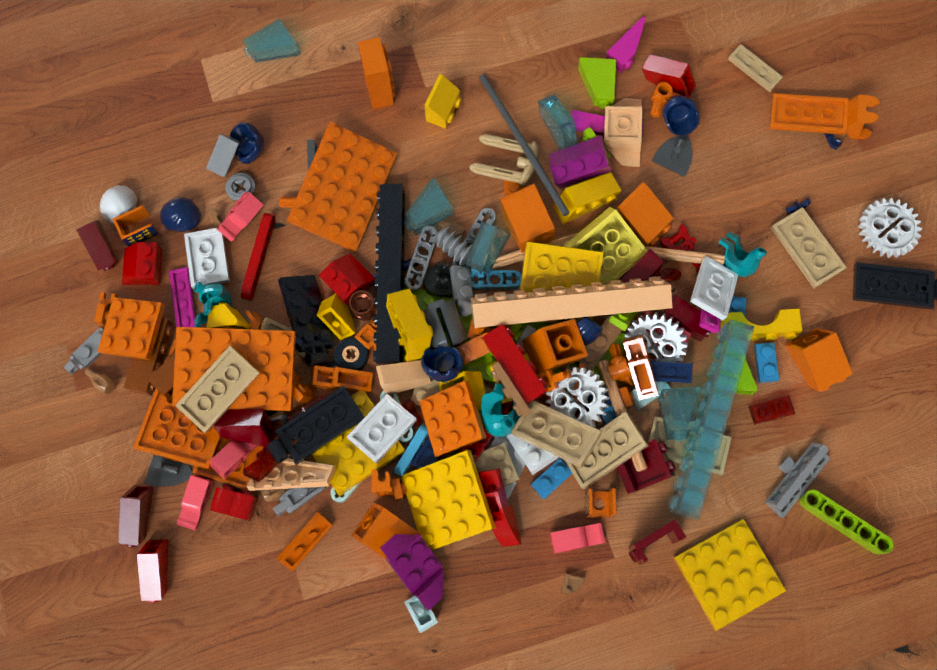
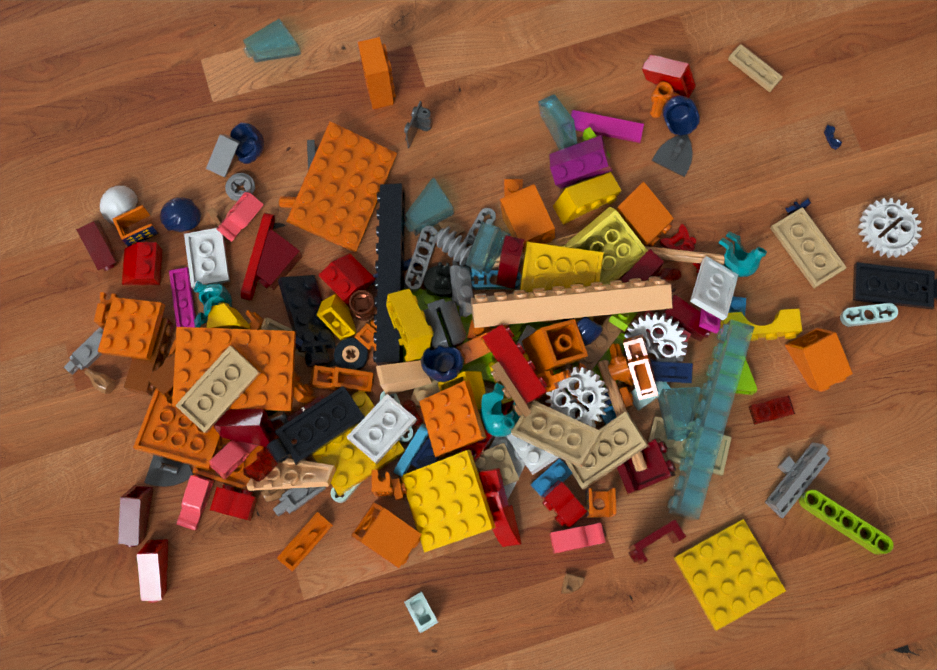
(276, 260): none -> dark red slope
(416, 567): magenta piece -> none
(420, 120): none -> dark grey hinge
(442, 102): yellow slope -> none
(505, 174): tan piece -> none
(510, 261): none -> dark red slope
(524, 145): dark grey piece -> none
(563, 504): none -> red brick
(599, 79): lime slope -> none
(624, 131): light nougat piece -> none
(625, 48): dark pink slope -> none
(766, 362): dark azure plate -> none
(823, 114): orange hinge -> none
(875, 309): none -> light aqua beam

